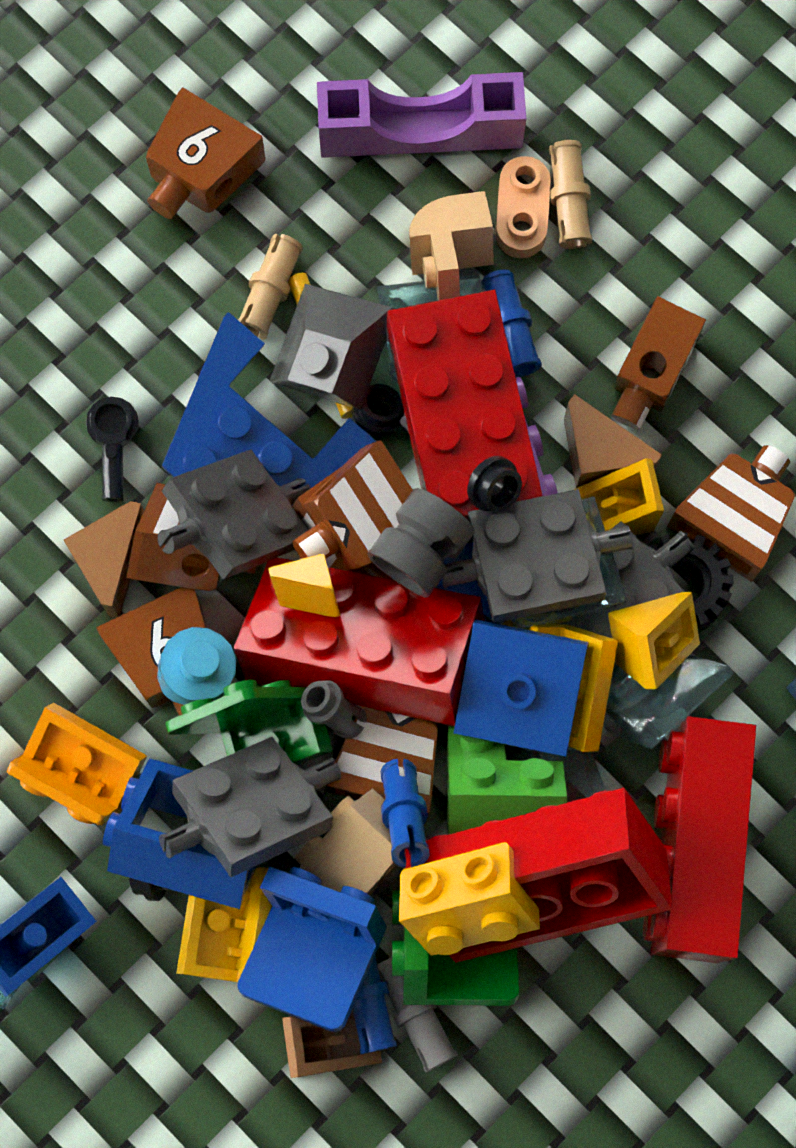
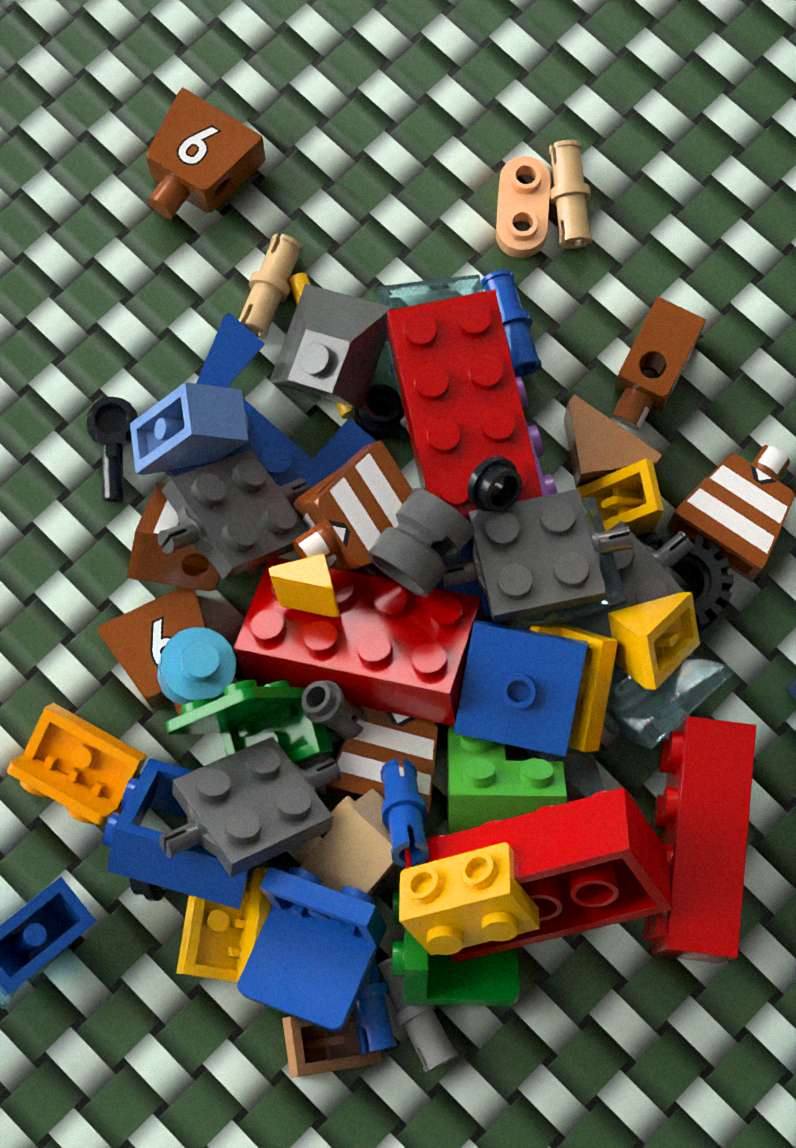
(105, 553): medium nougat slope -> none
(189, 428): none -> medium blue slope
(450, 237): tan brick -> none
(477, 115): medium lavender arch -> none

